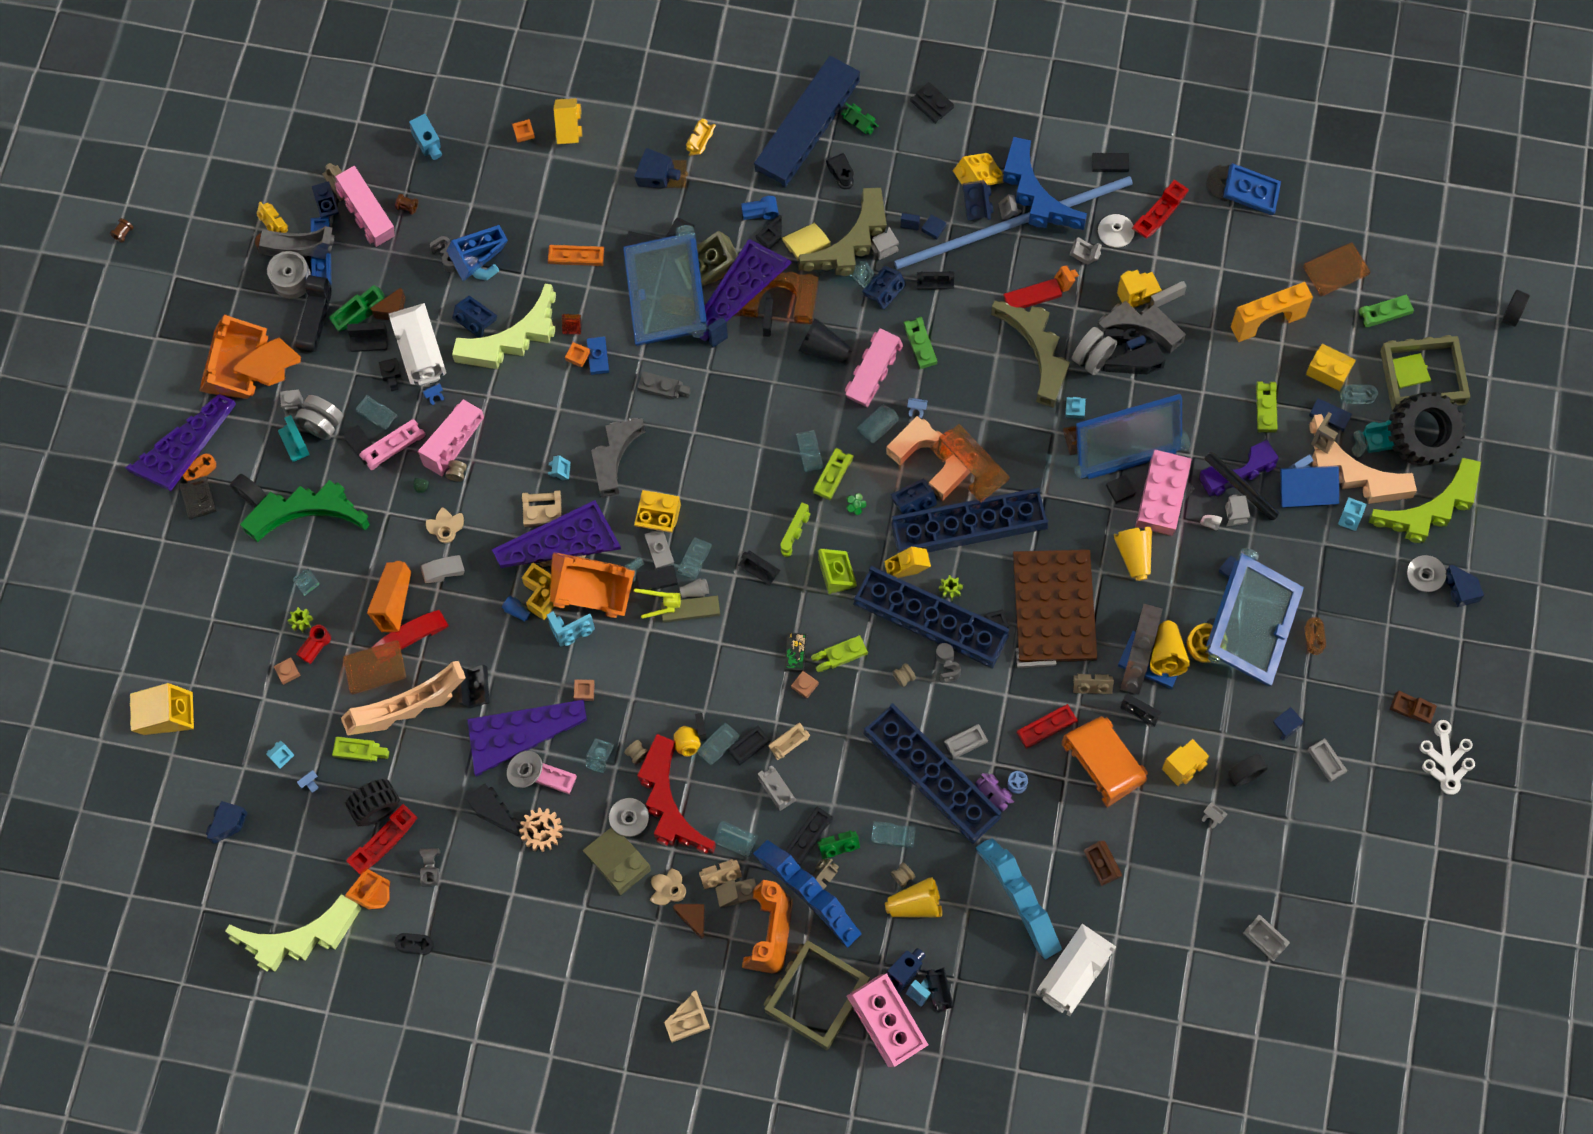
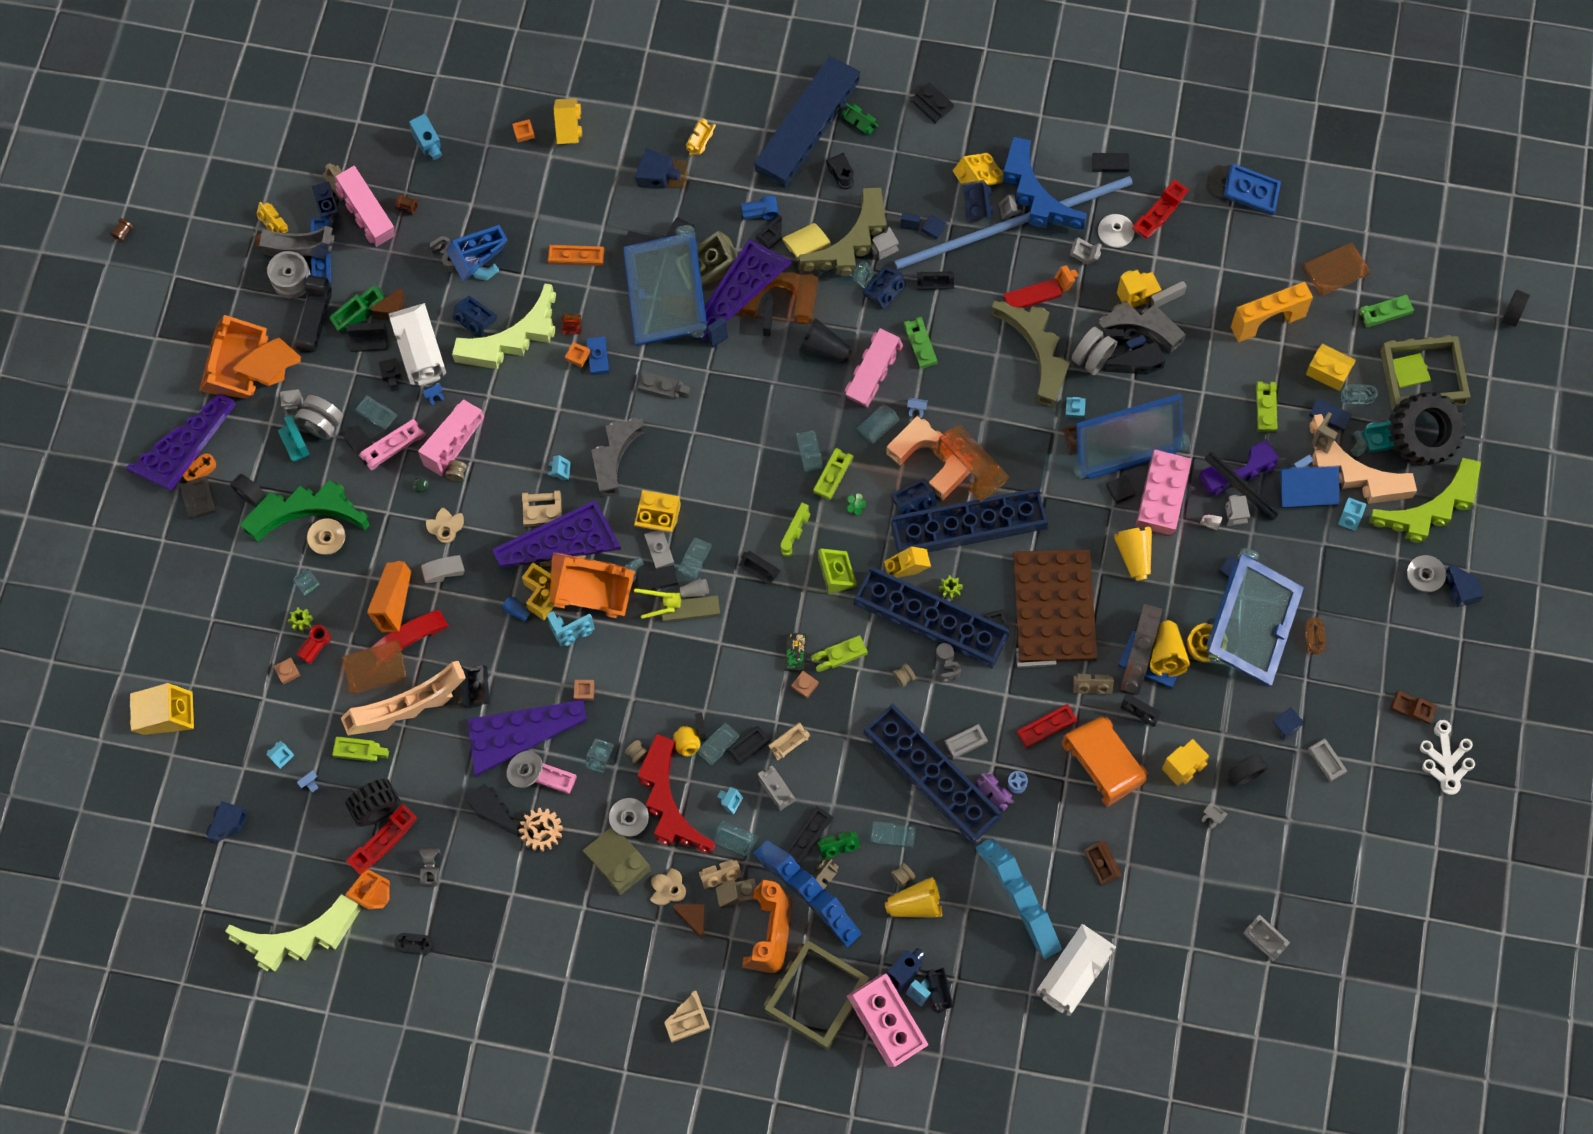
(323, 529): none -> tan dish
(730, 800): none -> medium azure tile

